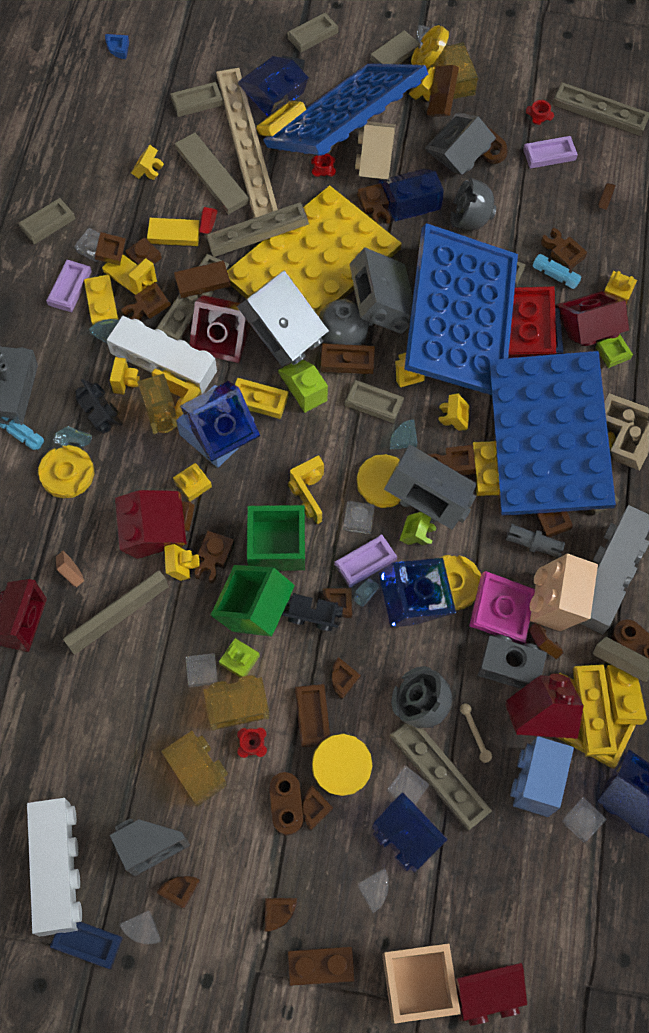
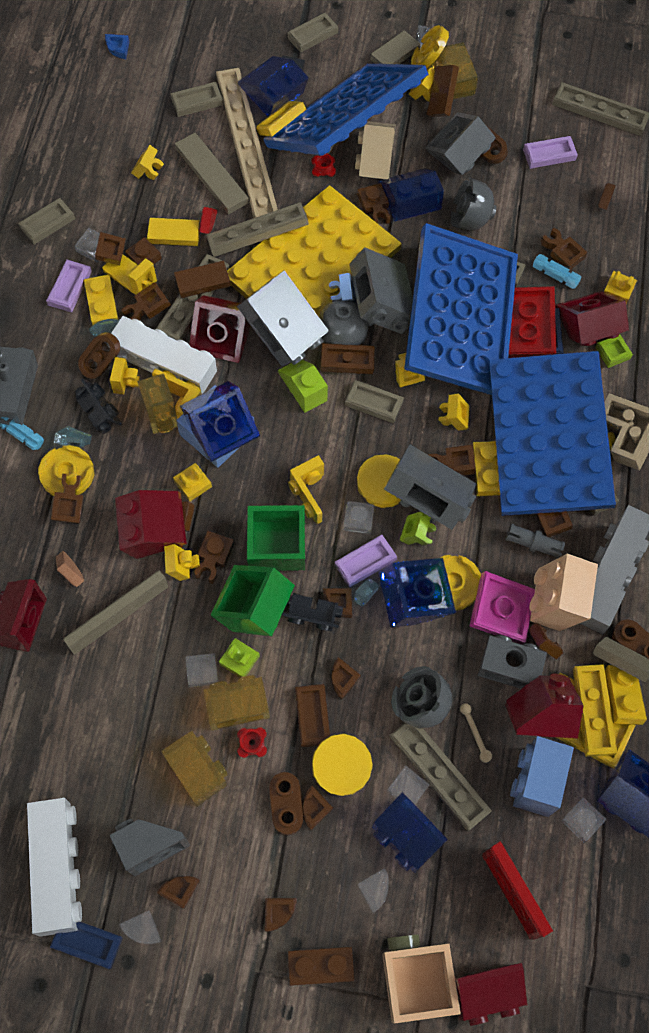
(68, 505): none -> reddish brown plate
(100, 354): none -> reddish brown plate
(263, 398): yellow plate -> none
(346, 286): none -> light blue tile
(403, 942): none -> olive tile
(404, 436): clear light blue tile -> none
(516, 892): none -> red tile
(540, 112): red plate -> none

